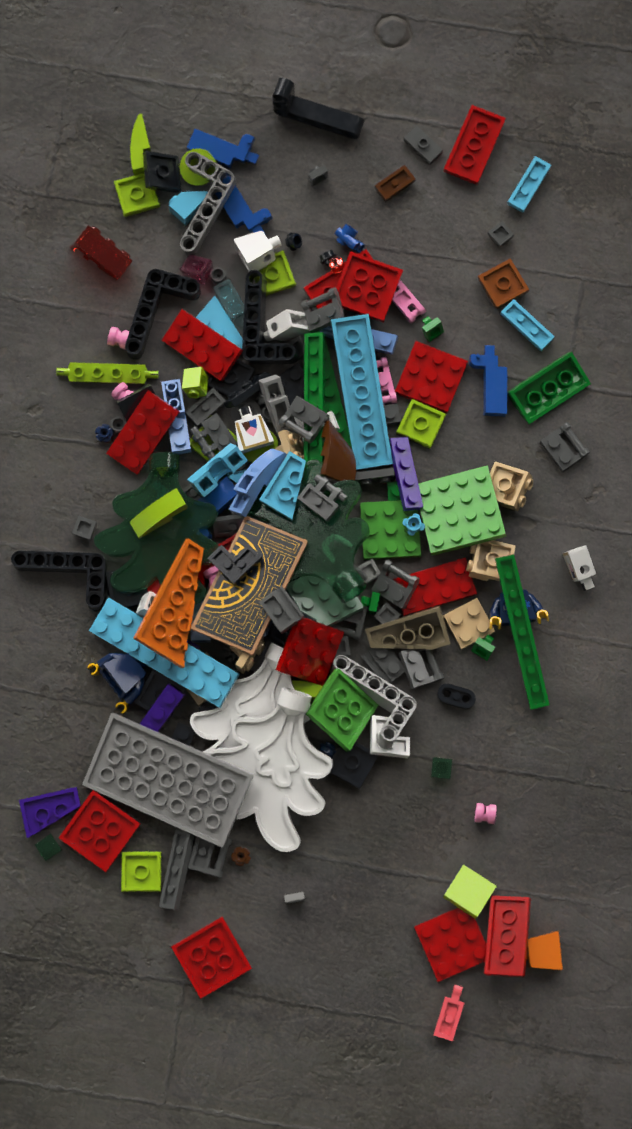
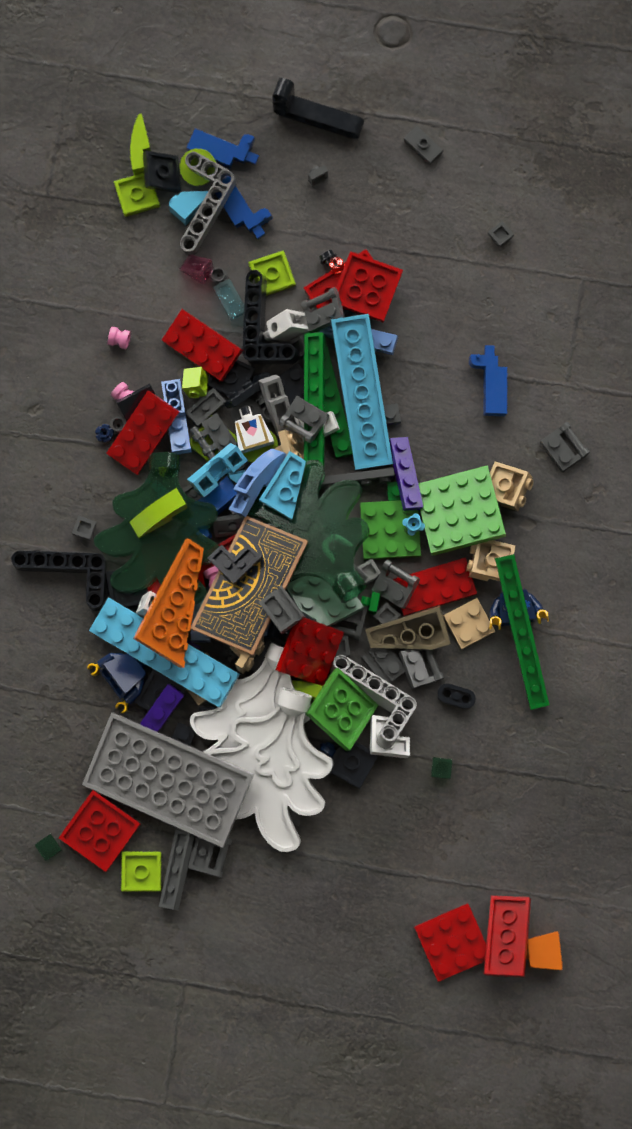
(46, 809): dark purple wing -> none
(102, 252): clear red wedge -> none
(107, 373): lime plate -> none
(152, 305): black beam -> none
(211, 957): red plate -> none
(217, 319): medium azure wing -> none
(241, 861): reddish brown plate -> none
(256, 250): white torso -> none
(293, 241): black plate -> none
(296, 897): light grey tile -> none
(319, 502): dark grey plate -> none
(339, 458): reddish brown slope -> none
(346, 237): blue plate -> none
(386, 381): bright pink plate -> none
(395, 183): reddish brown plate -> none
(404, 299): bright pink plate -> none
(421, 423): lime tile -> none
(431, 376): red plate -> none
(432, 328): green tile -> none
(449, 1015): coral plate -> none
(469, 891): lime tile -> none
(474, 144): red plate -> none
(483, 647): green tile -> none
(489, 816): bright pink wheel -> none
(503, 283): dark orange plate -> none
(527, 325): medium azure plate -> none
(529, 184): medium azure plate -> none
(548, 387): green slope -> none
(575, 559): white torso -> none

